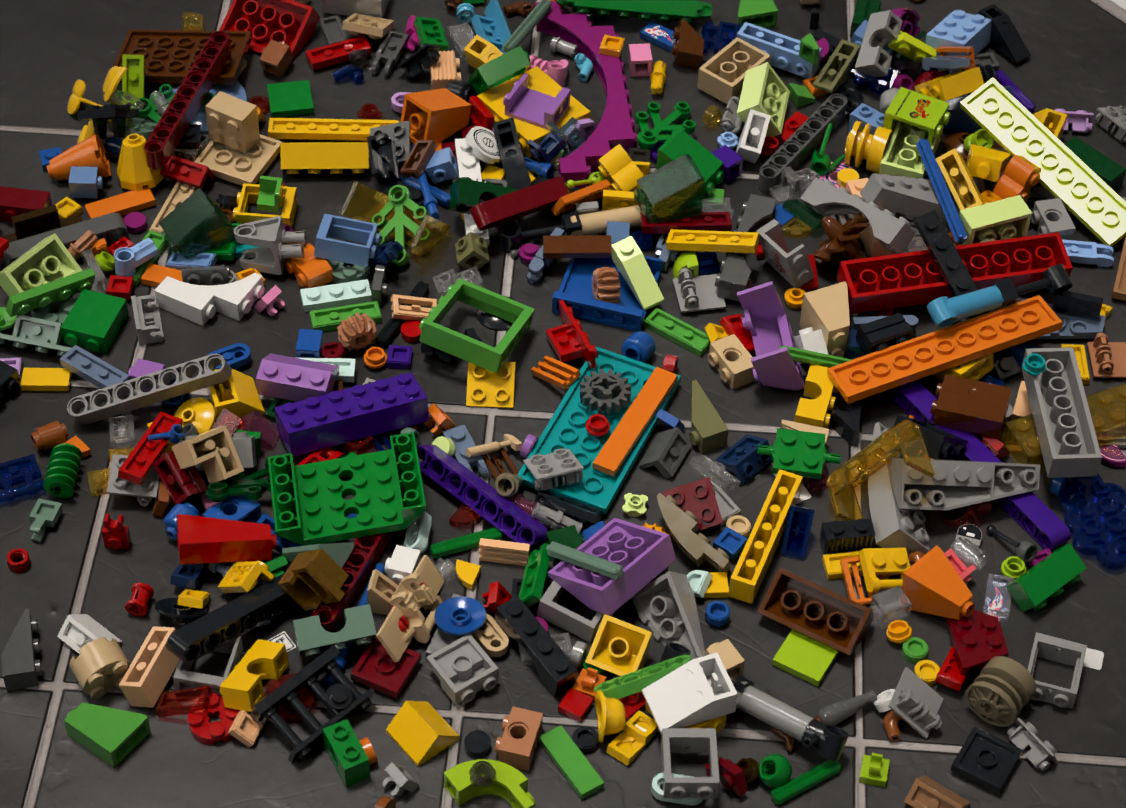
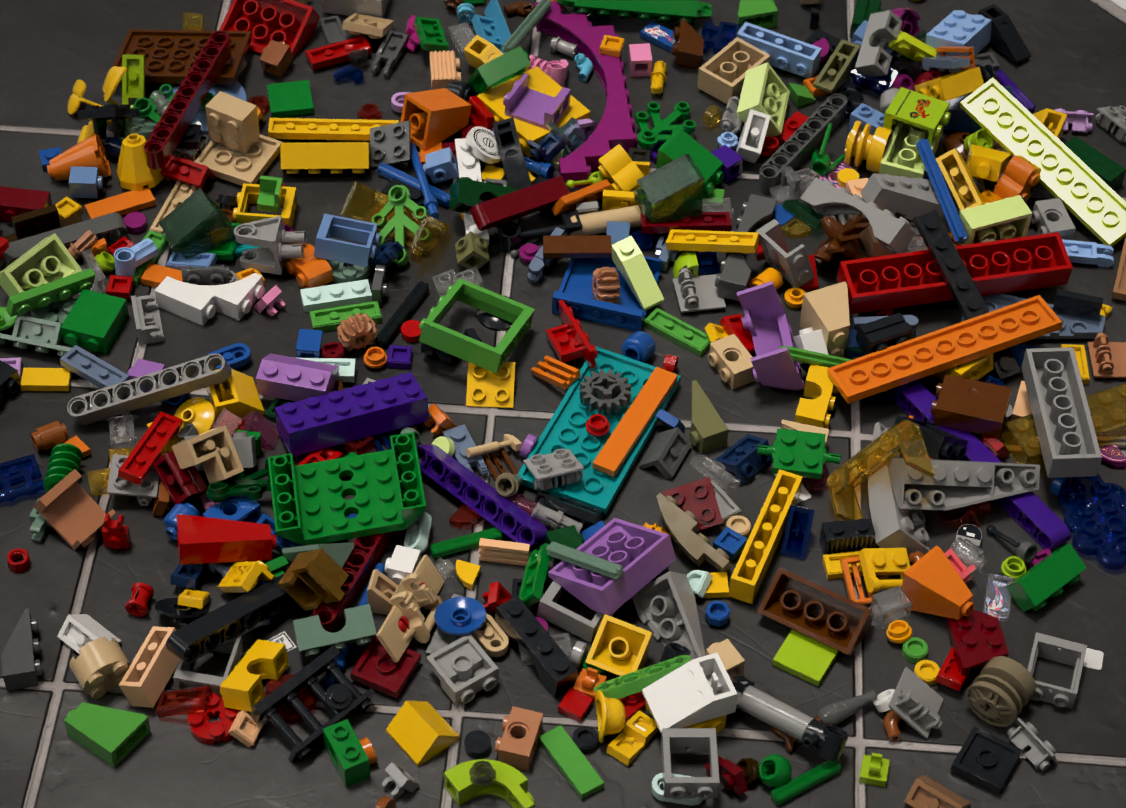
(72, 511): none -> nougat panel
(128, 98): clear tile -> none
(172, 435): blue hand -> none
(384, 159): black hinge -> none
(412, 312): light nougat tile -> none
(418, 158): reddish brown tile -> none
(425, 55): black hinge -> none
(634, 504): yellowish green plate -> none
(768, 275): none -> light orange brick
(809, 49): bright green slope -> none
(847, 422): black slope -> none
(948, 310): piece -> none
(1034, 364): teal plate -> none

